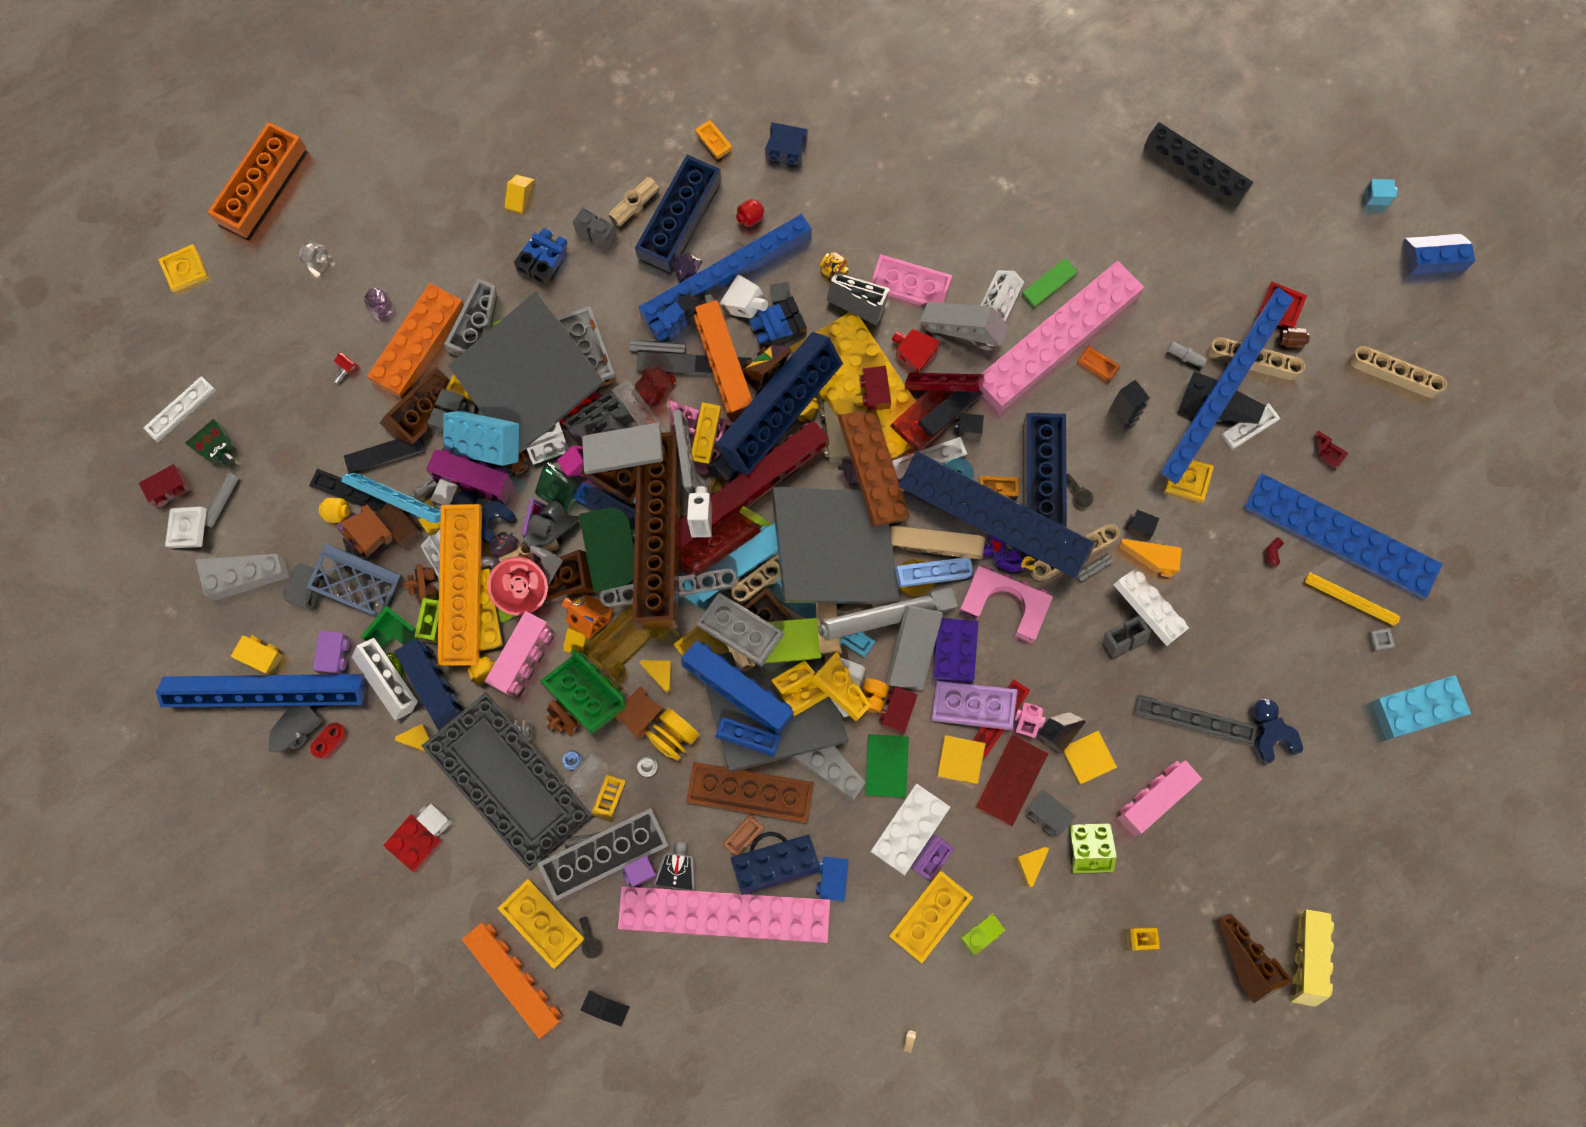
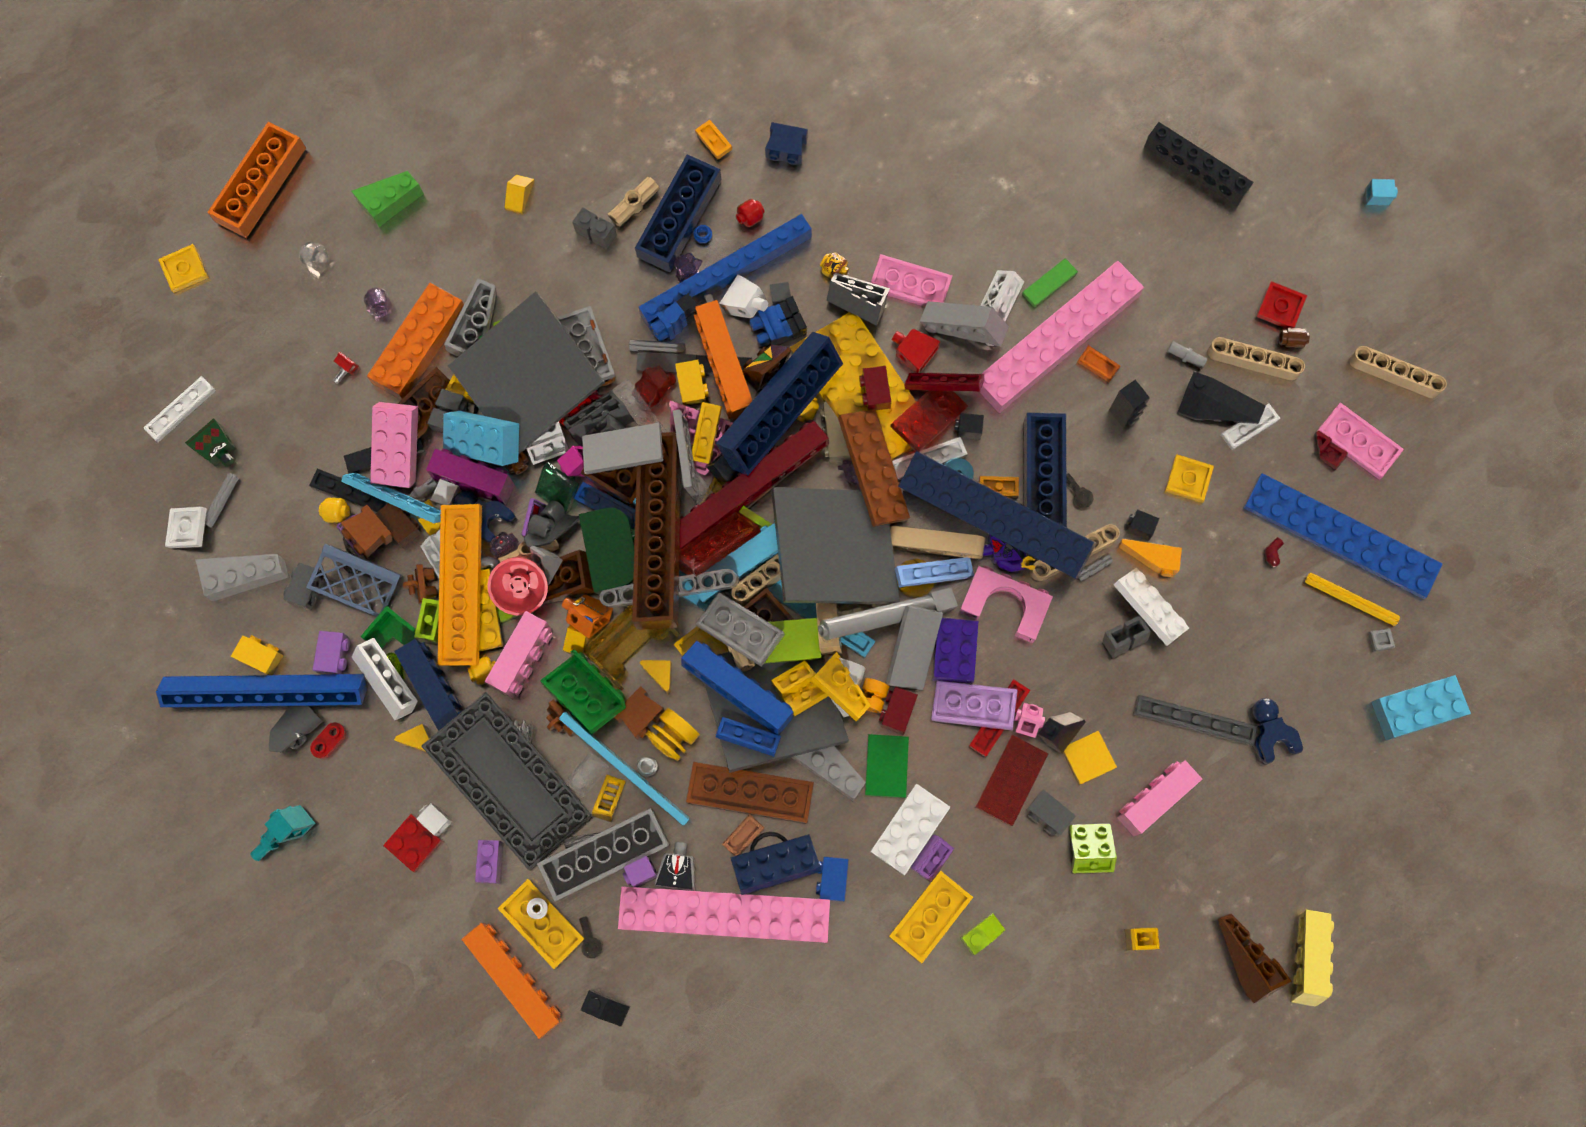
(164, 486): dark red brick -> none
(282, 827): none -> teal brick
(388, 196): none -> bright green wedge
(394, 444): none -> bright pink brick
(489, 861): none -> medium lavender brick
(541, 257): hips -> none
(543, 911): none -> white plate
(571, 755): light blue plate -> none
(624, 768): none -> medium azure tile
(690, 382): none -> yellow brick
(700, 513): white torso -> none
(702, 229): none -> blue plate
(910, 1041): tan tile -> none
(947, 411): black tile -> none
(961, 759): yellow tile -> none
(1031, 864): yellow slope -> none
(1226, 386): blue plate -> none
(1361, 440): none -> bright pink tile
(1439, 254): blue slope -> none

